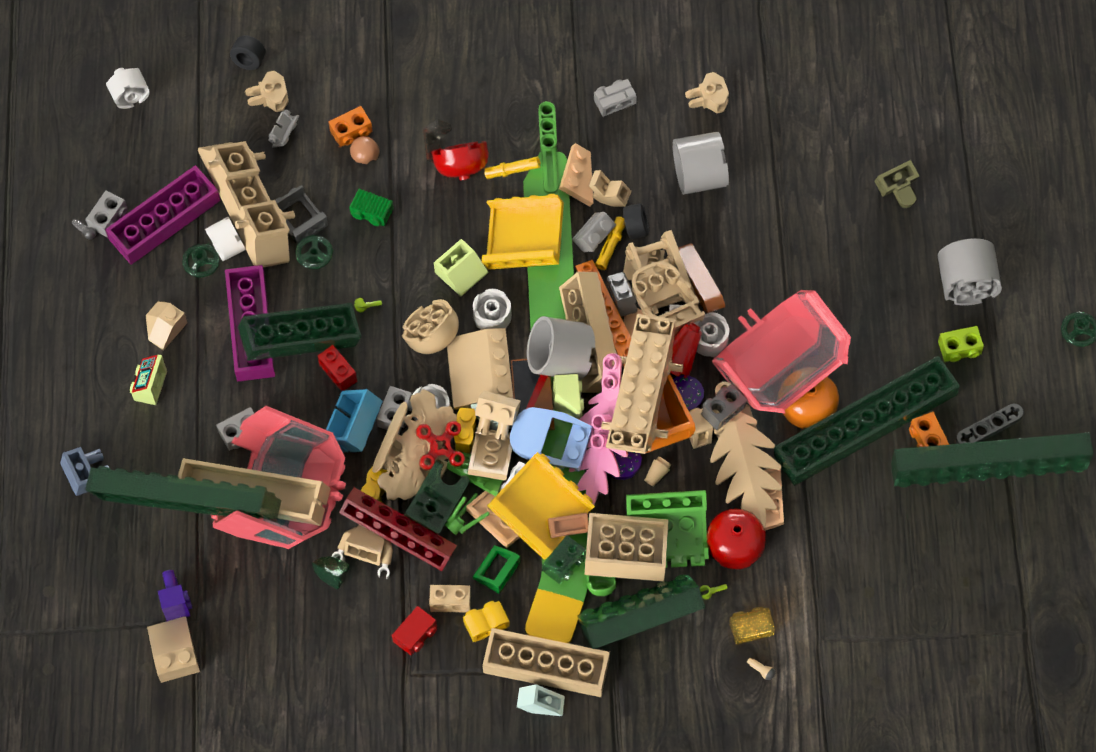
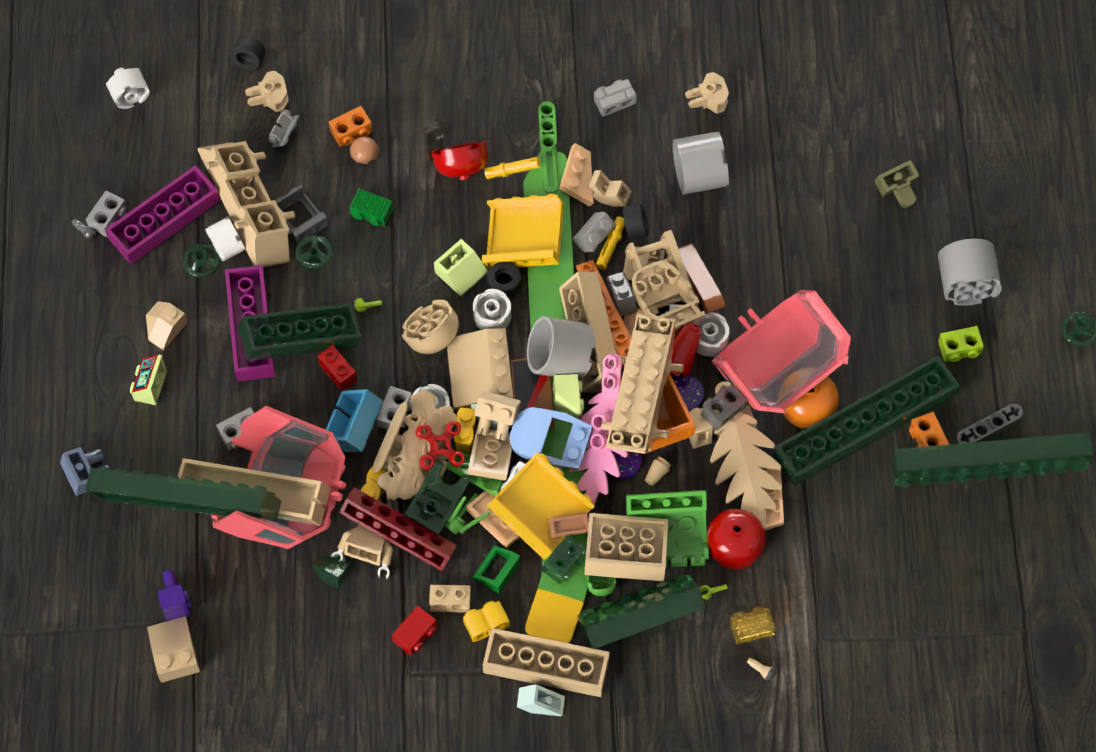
(504, 269): none -> black tyre

